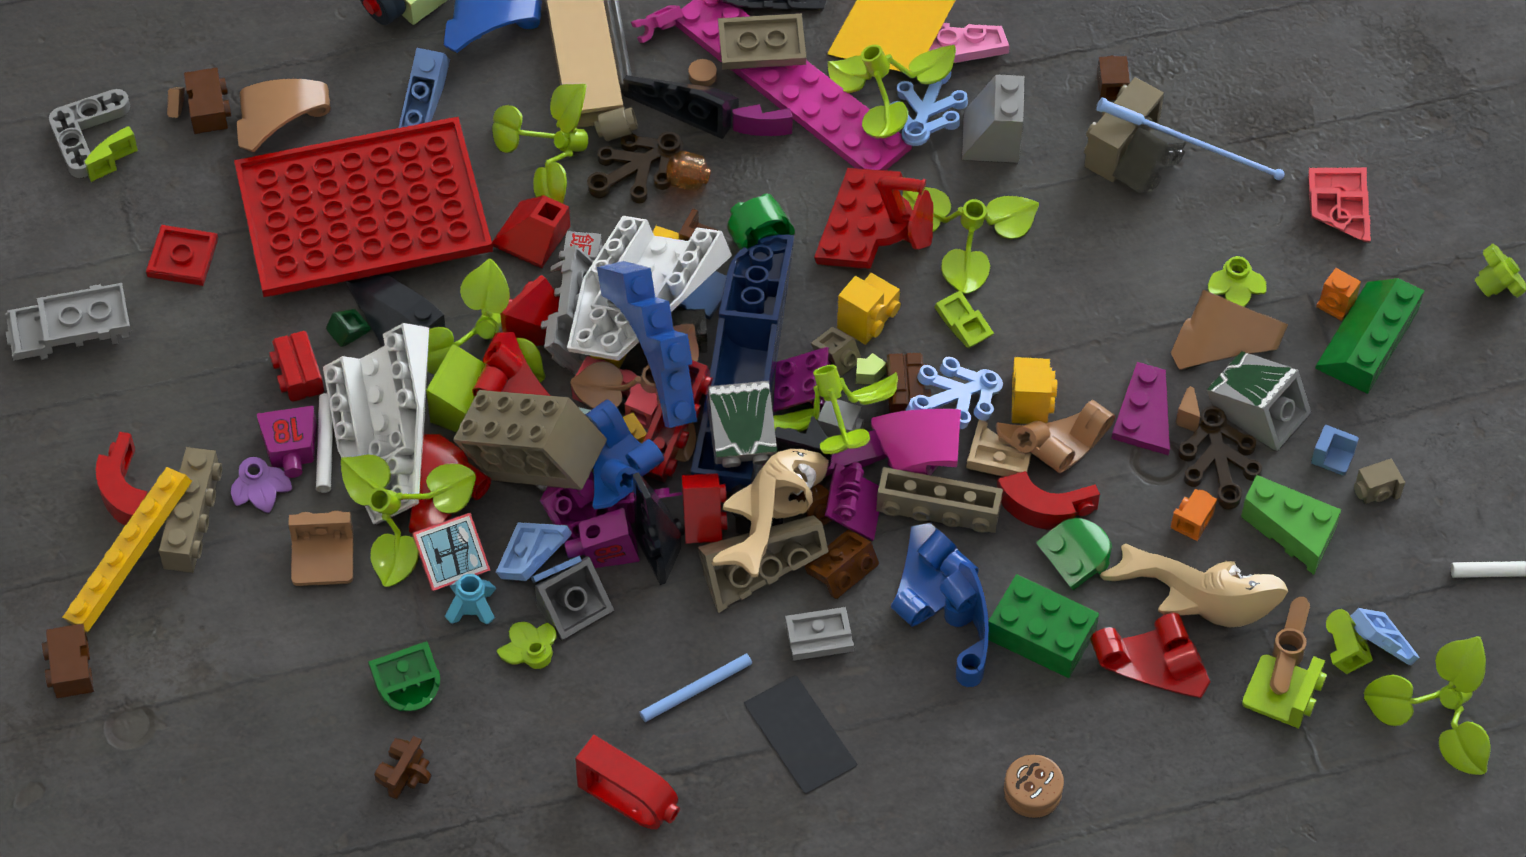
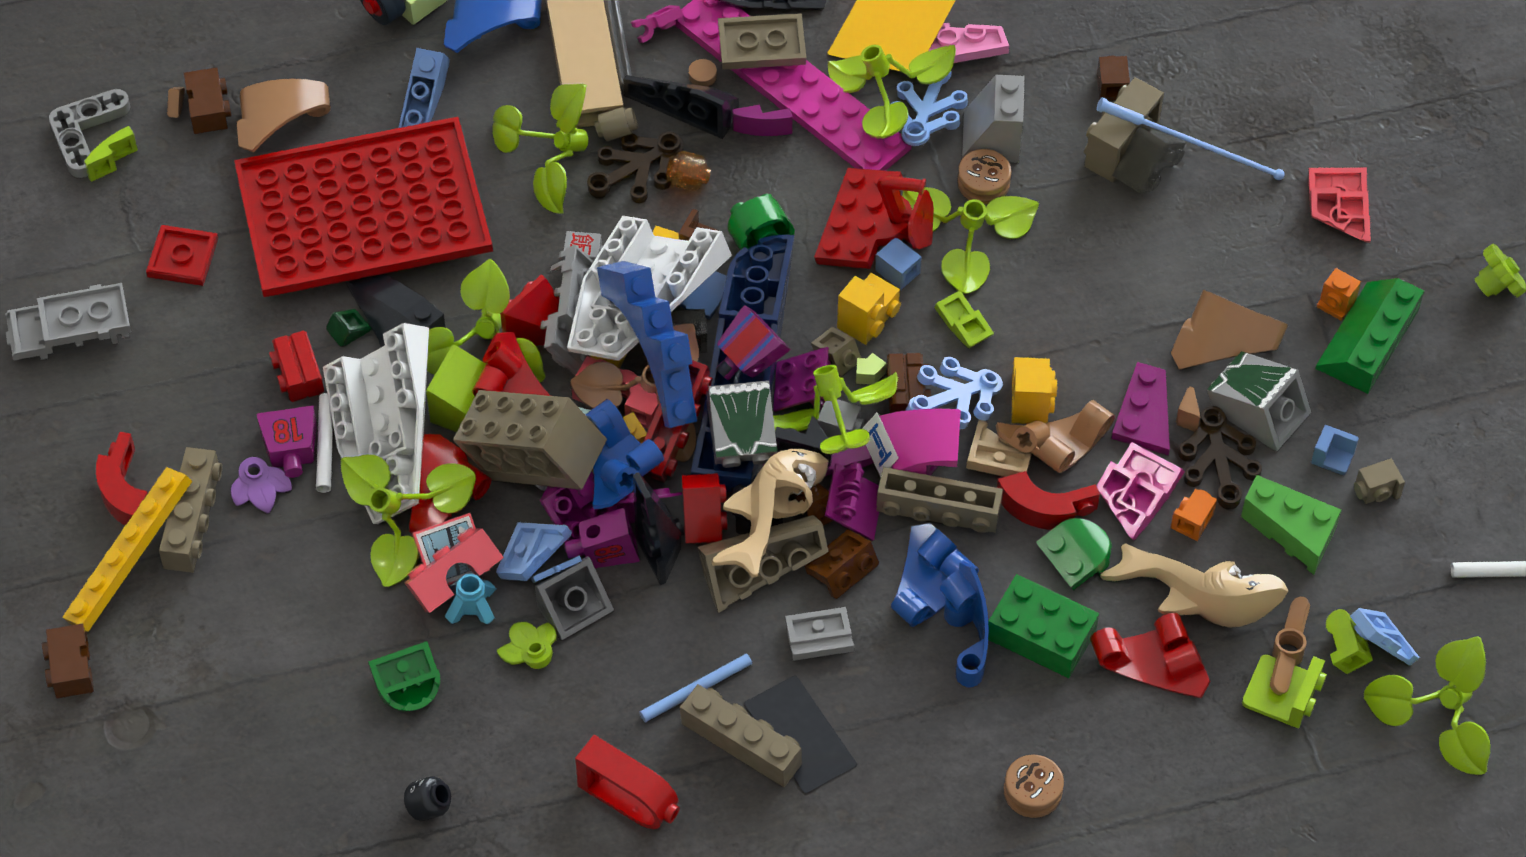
(321, 548): medium nougat bracket -> none
(409, 769): reddish brown hips -> none
(427, 798): none -> black head
(429, 582): none -> coral arch
(534, 230): red slope -> none
(741, 734): none -> dark tan brick
(749, 345): none -> torso
(879, 445): none -> white sticker
(898, 263): none -> medium blue panel
(984, 175): none -> medium nougat head
(1138, 487): none -> slope
(1234, 285): lime plate -> none

